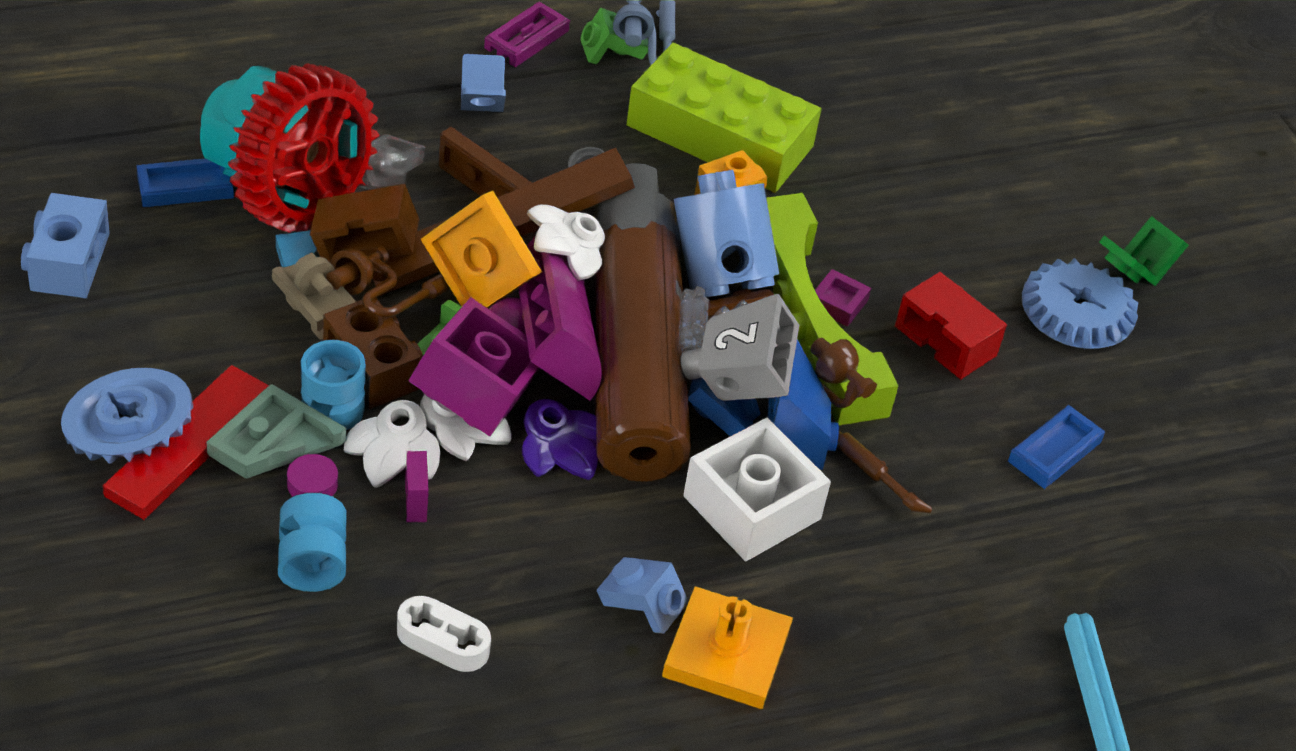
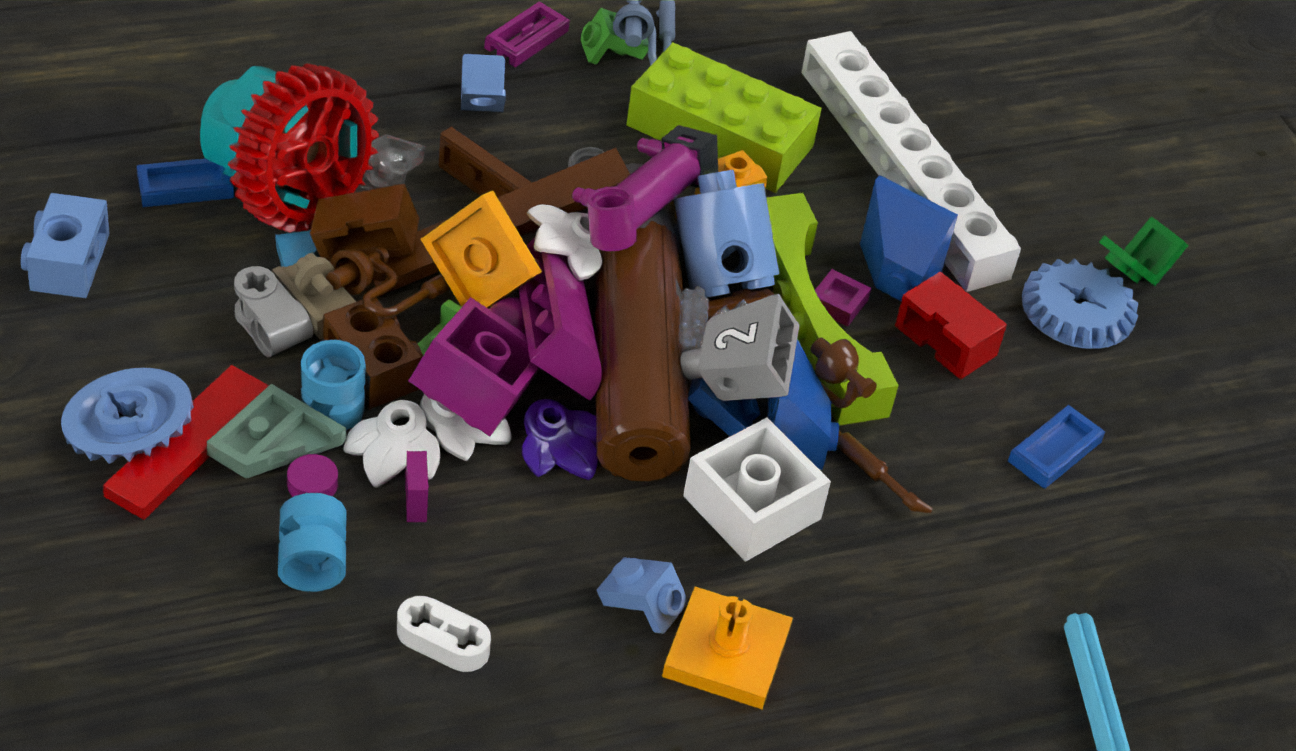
(269, 311): none -> light grey piece
(674, 167): none -> magenta piece
(904, 237): none -> blue slope
(909, 155): none -> white brick

